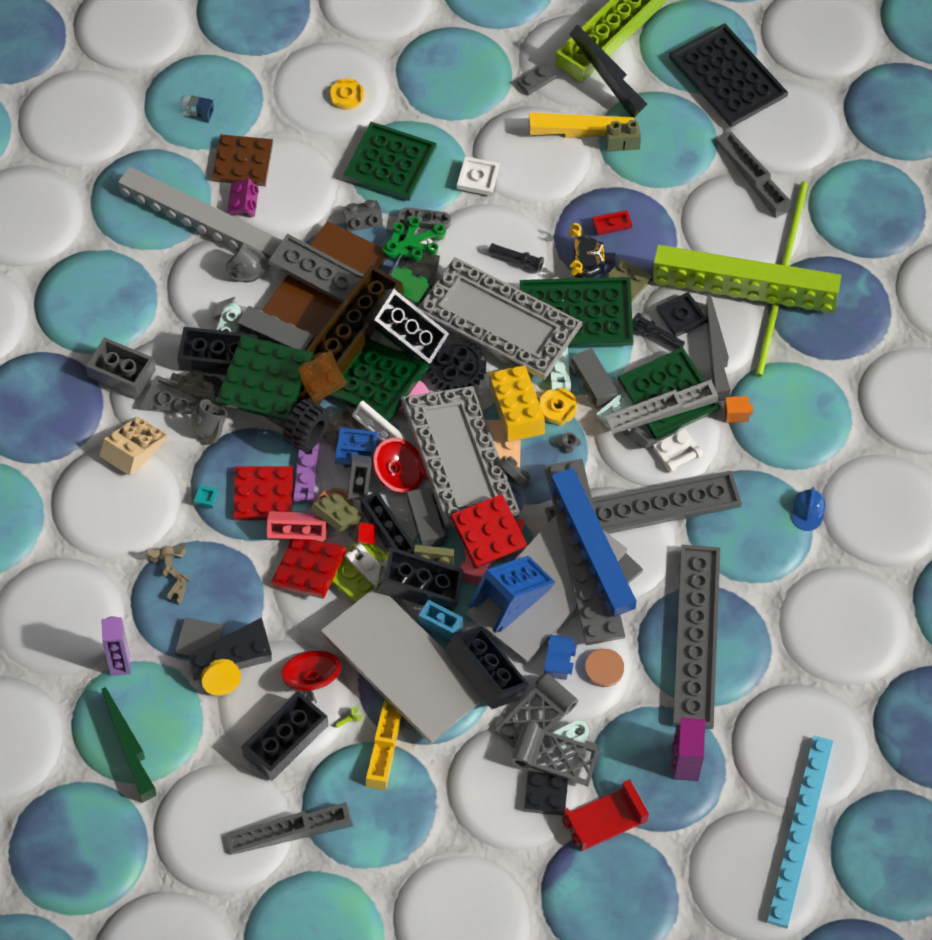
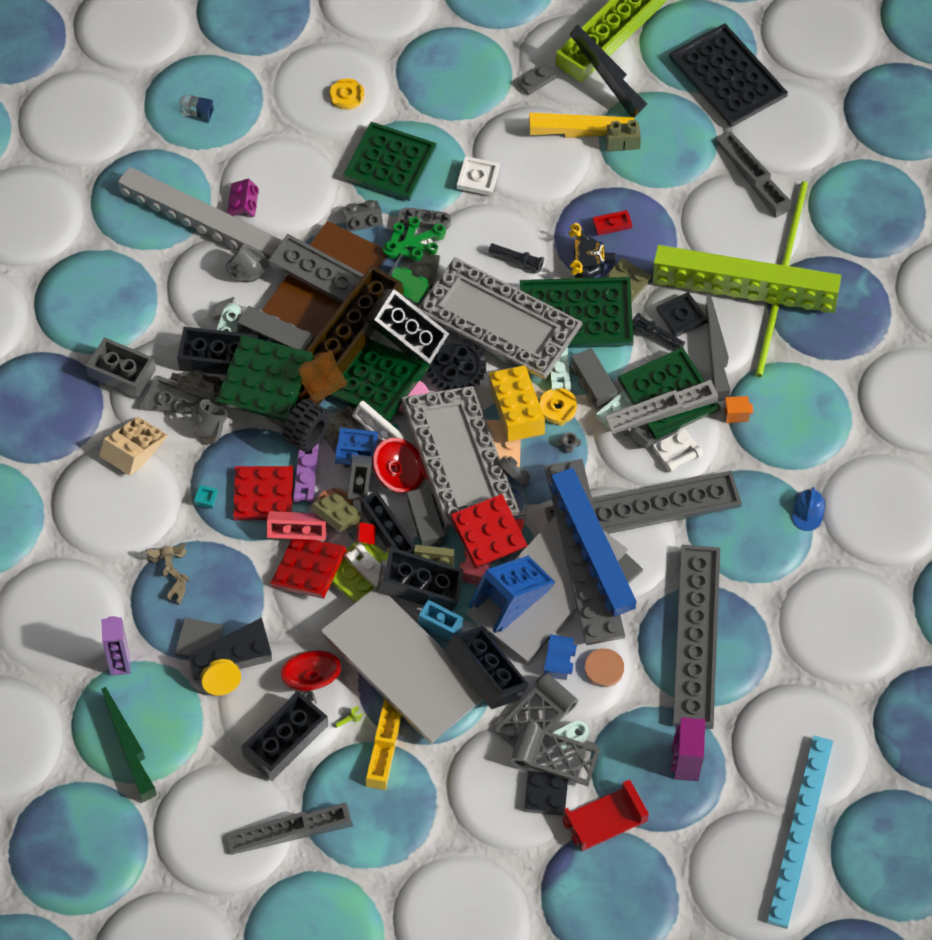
(242, 159): reddish brown plate -> none

